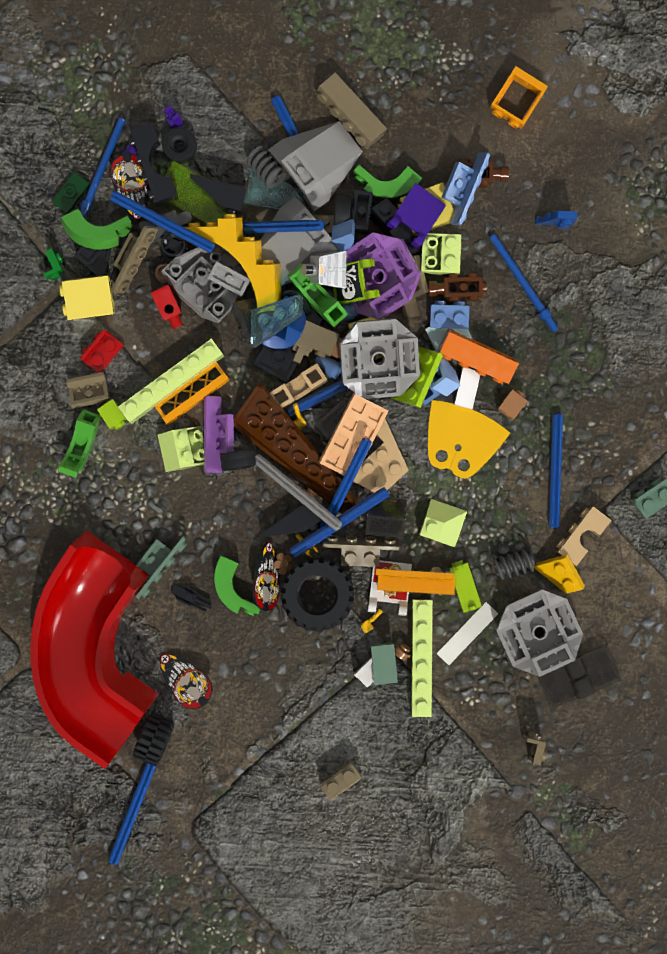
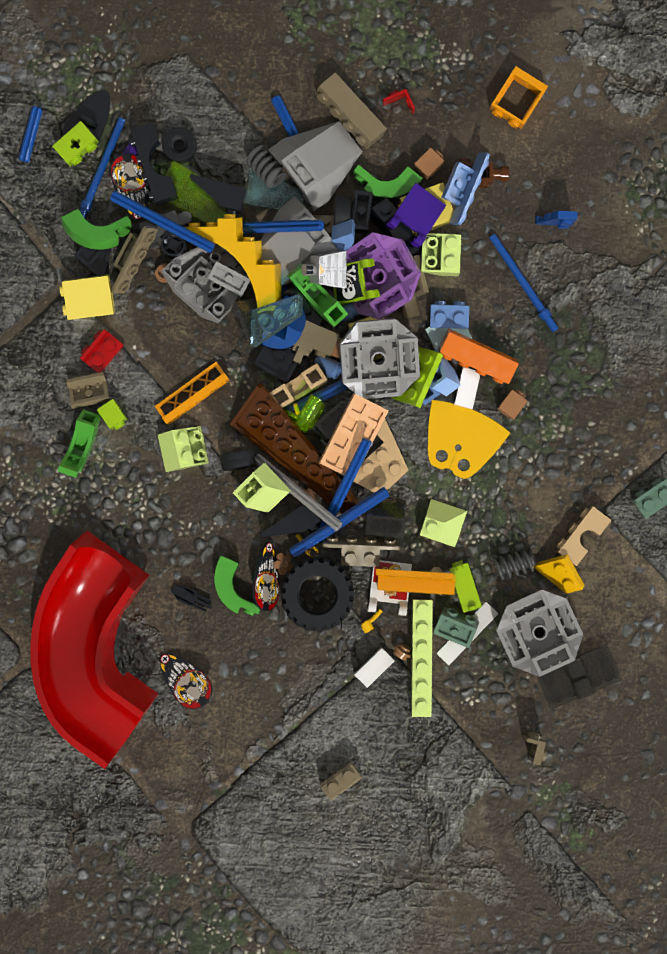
(30, 134): none -> blue axle
(55, 261): green bracket -> none
(66, 148): none -> lime brick
(70, 193): dark green plate -> none
(92, 114): none -> black shield
(131, 814): blue axle -> none
(153, 739): black tyre -> none
(155, 560): sand green bracket -> none
(164, 297): red torso -> none
(170, 381): yellowish green brick -> none
(173, 118): dark purple plate -> none
(217, 434): medium lavender bracket -> none
(262, 490): none -> yellowish green slope
(309, 414): none -> clear neon green piece
(383, 663): sand green panel -> none
(396, 95): none -> red bracket
(429, 163): none -> medium nougat brick
(456, 627): none -> sand green bracket
(462, 285): reddish brown brick -> none
(555, 470): blue axle -> none

